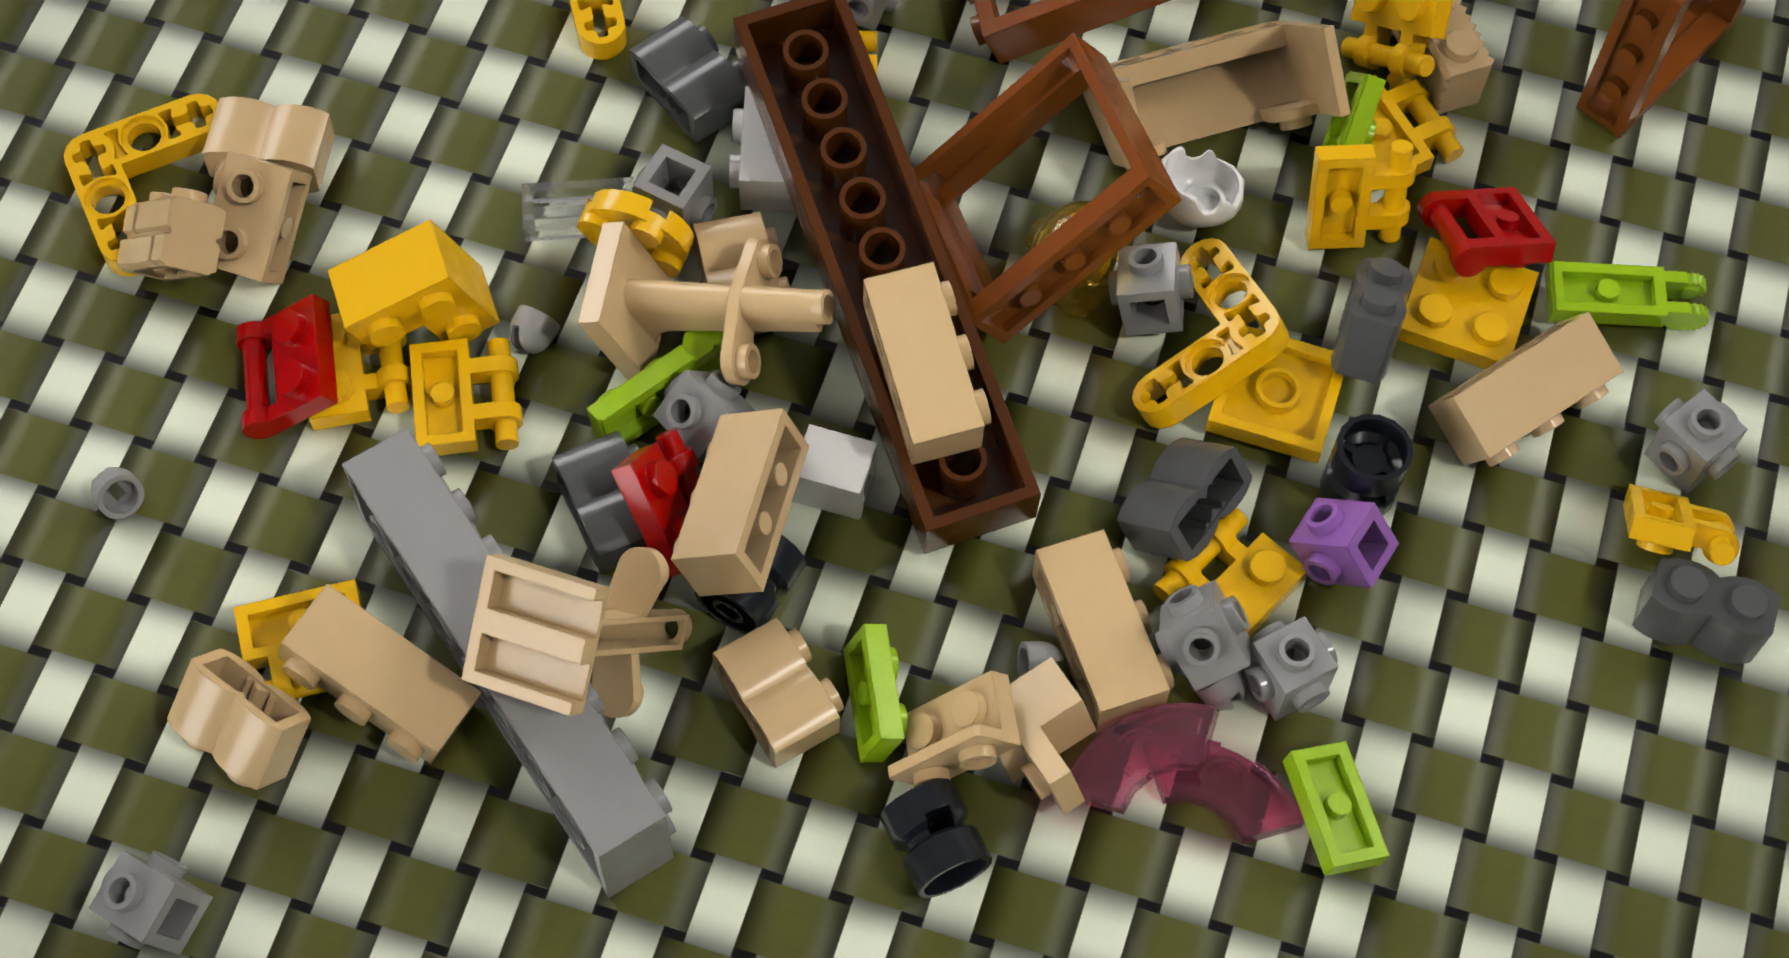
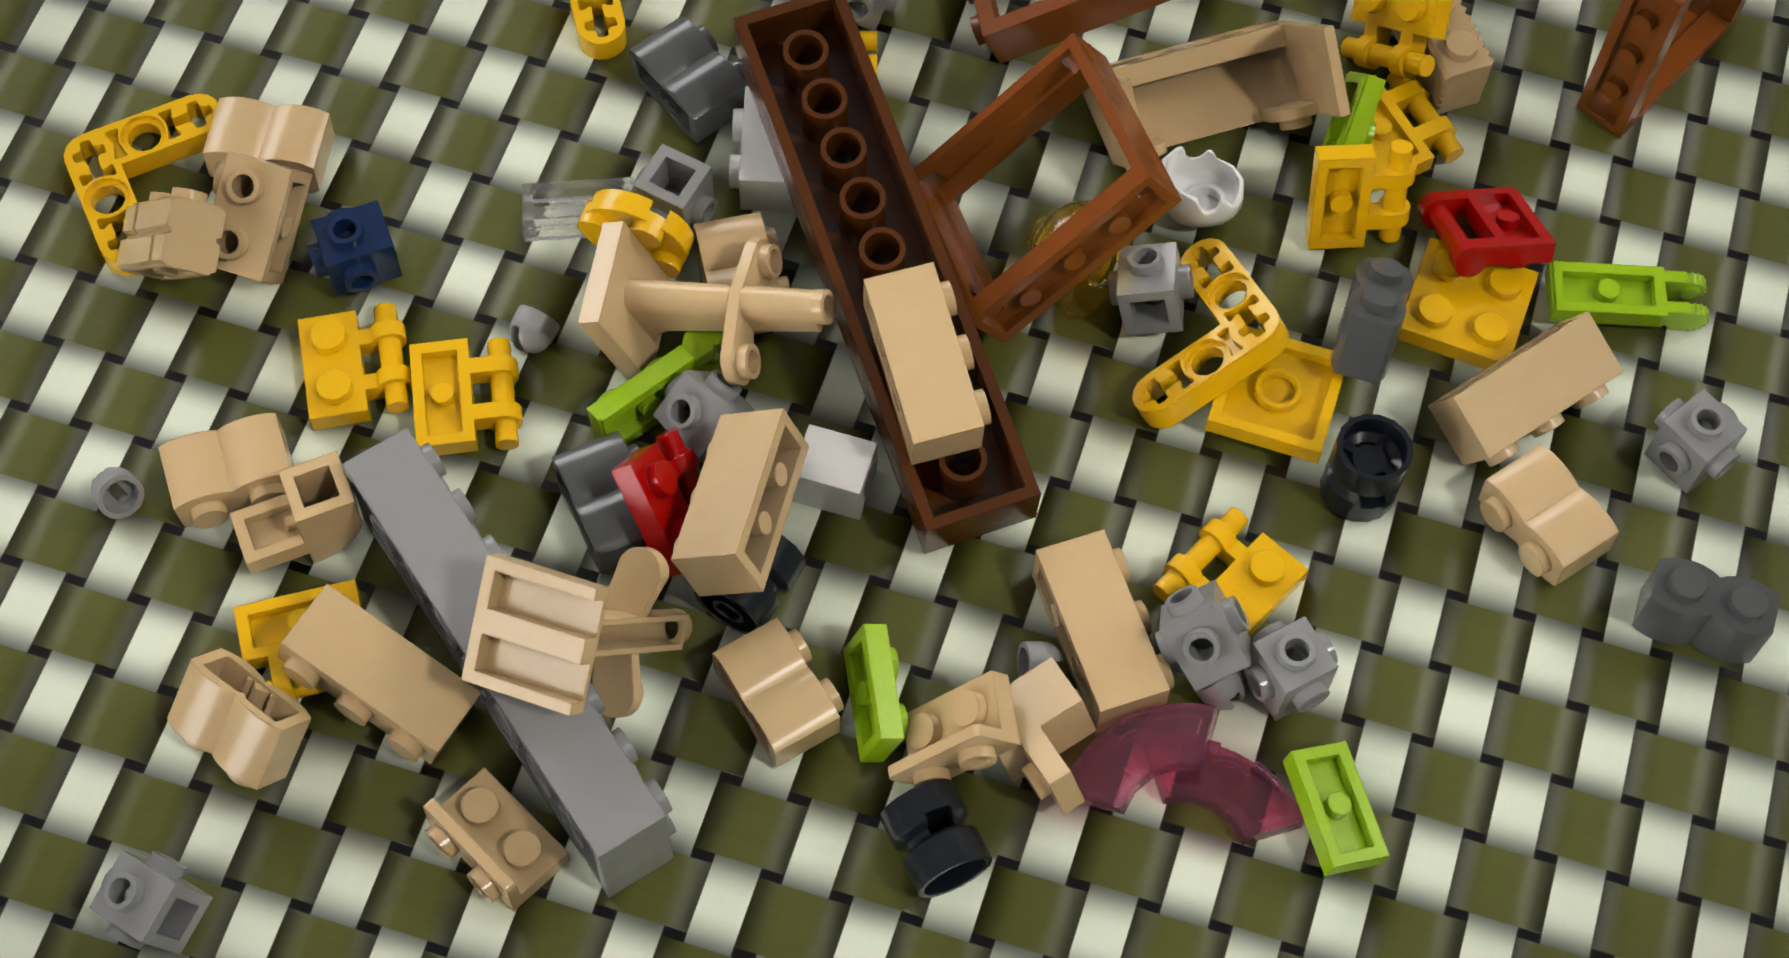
(225, 469): none -> tan brick
(301, 362): red plate -> none
(311, 518): none -> tan brick
(354, 249): none -> dark blue brick
(413, 284): yellow brick -> none
(496, 838): none -> tan bracket
(1184, 498): dark grey brick -> none
(1343, 542): medium lavender brick -> none
(1547, 515): none -> tan brick
(1670, 522): yellow plate -> none

